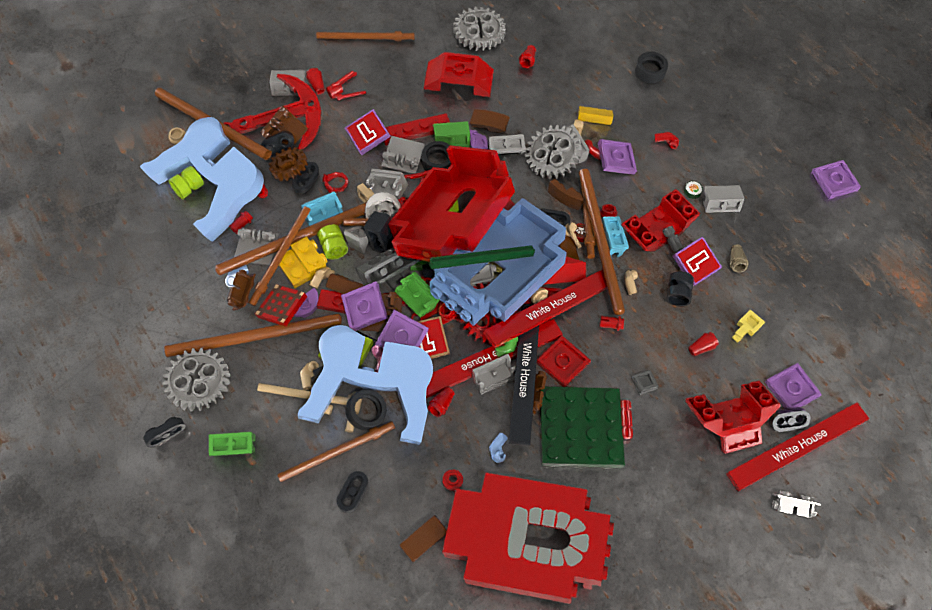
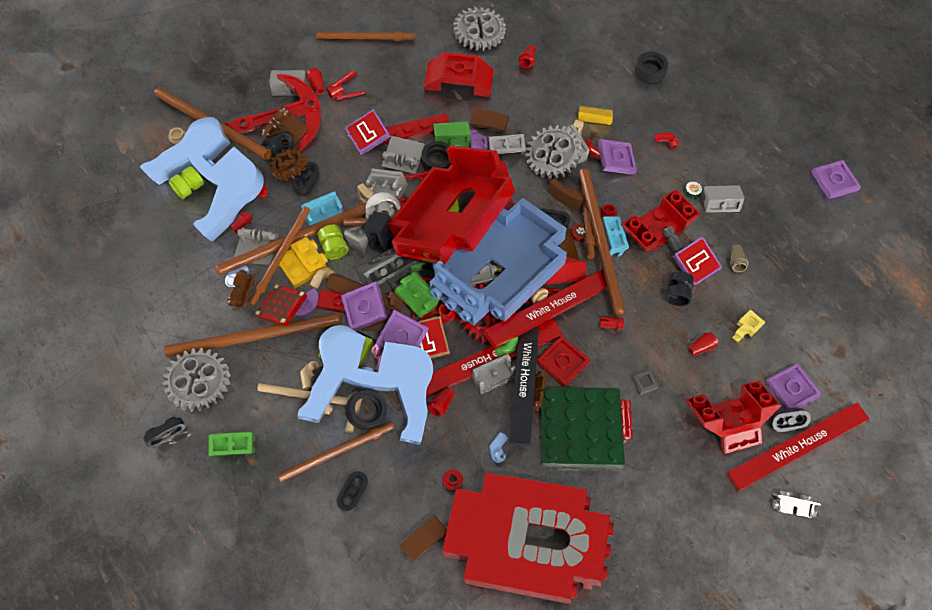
(326, 178): red piece -> none
(481, 257): dark green axle -> none
(570, 229): tan hand -> none
(630, 276): tan arm -> none

